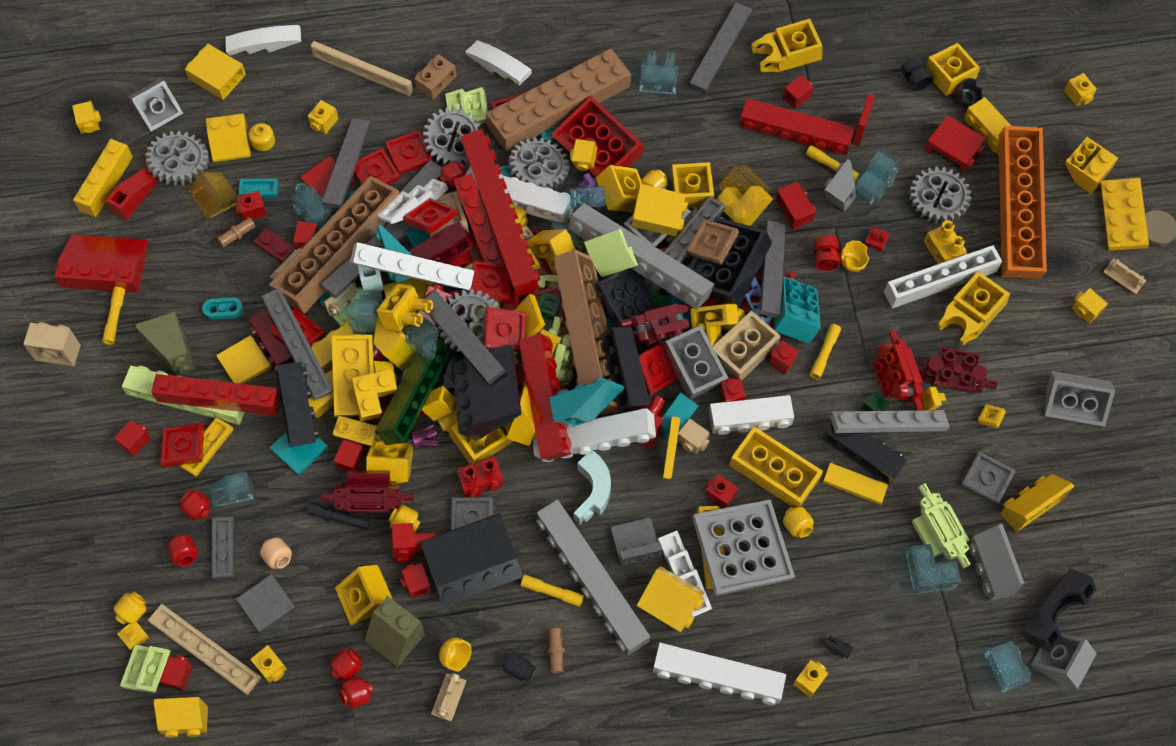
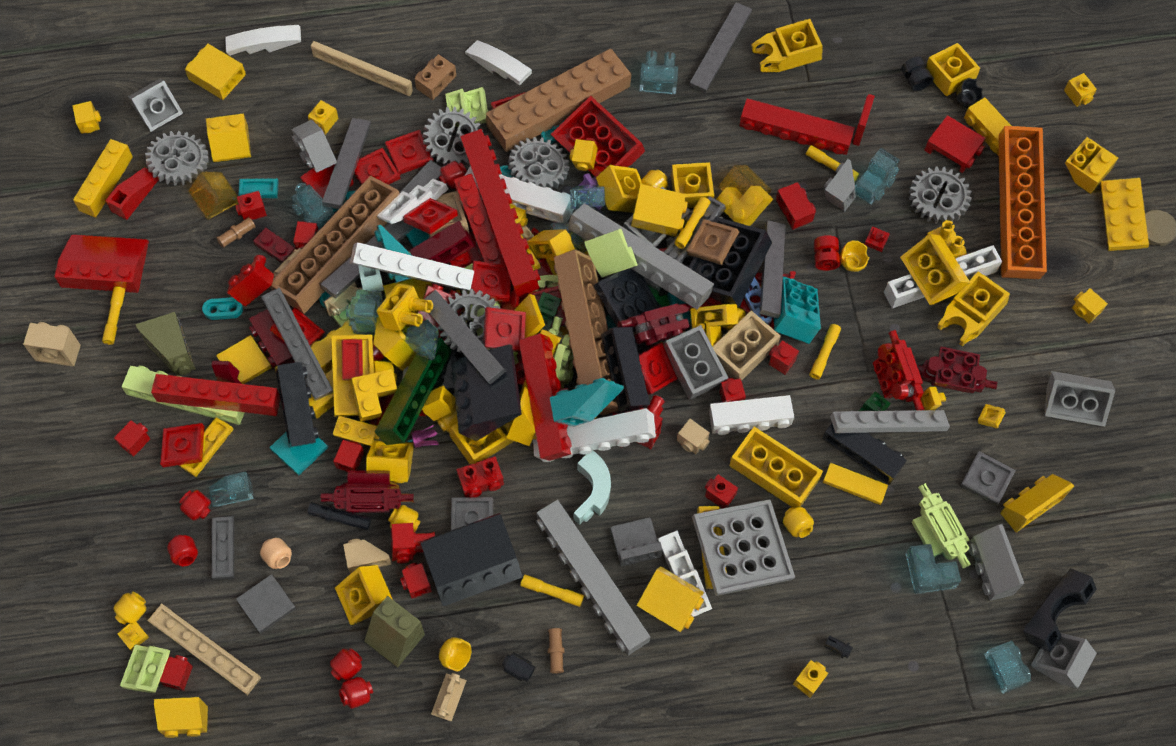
(225, 371): none -> dark red slope
(250, 281): none -> red brick
(262, 137): yellow head -> none
(269, 664): yellow brick -> none
(313, 146): none -> light grey brick
(352, 359): none -> red tile
(362, 553): none -> tan slope
(671, 448): yellow tile -> none
(682, 408): teal hinge -> none
(698, 212): none -> yellow piece
(719, 673): white brick -> none
(798, 92): red brick -> none
(935, 269): none -> yellow slope
(1124, 276): tan hinge -> none

